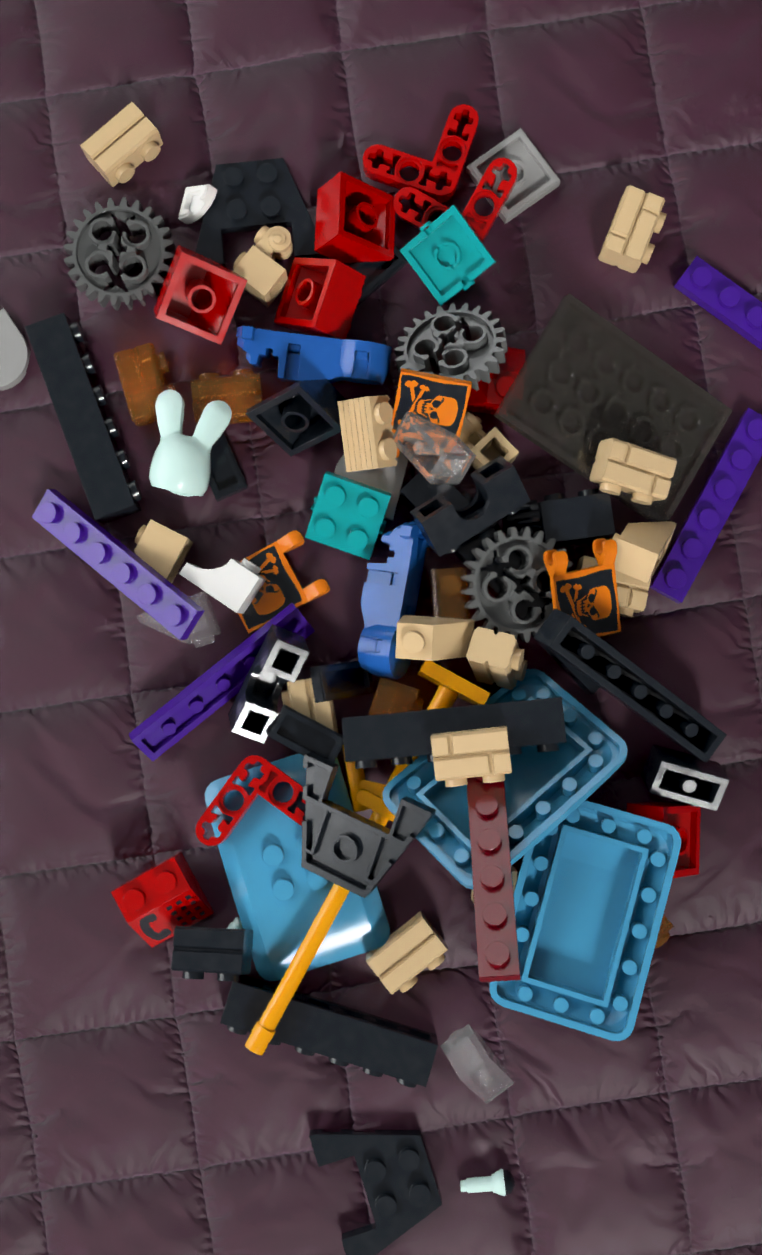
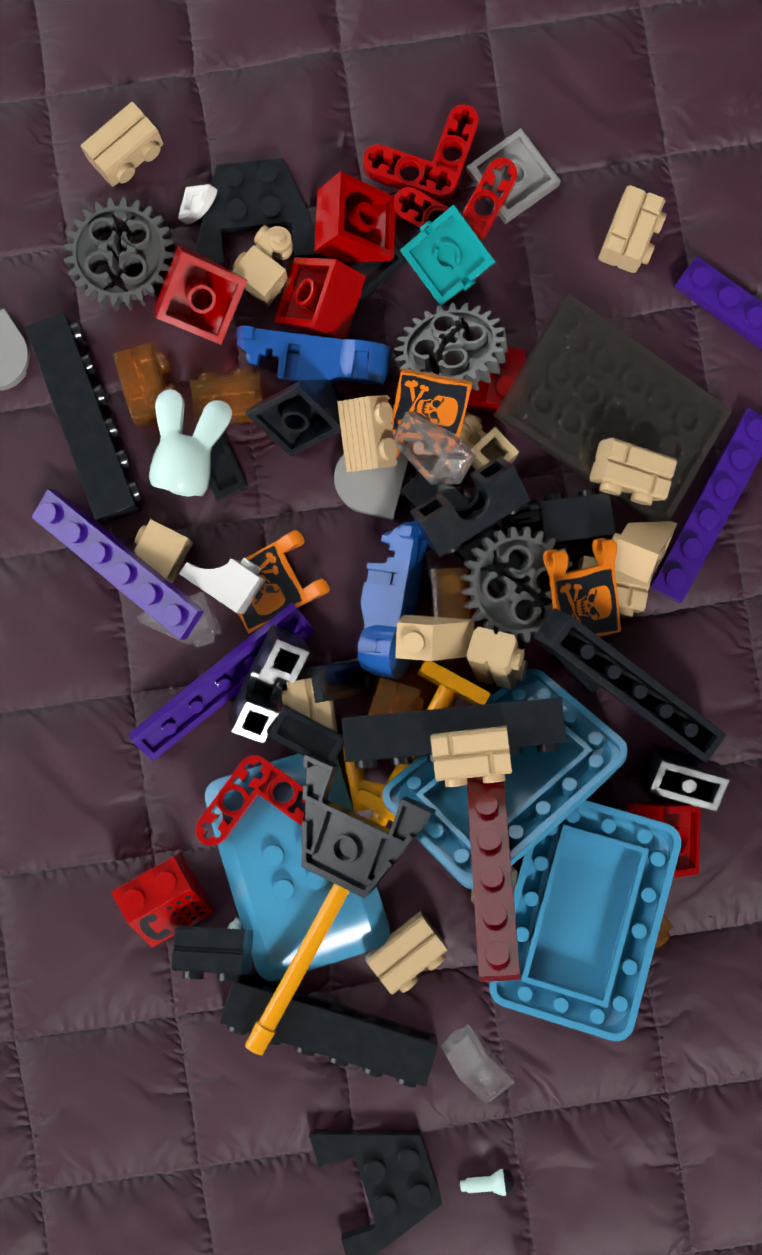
(348, 515): teal plate -> none

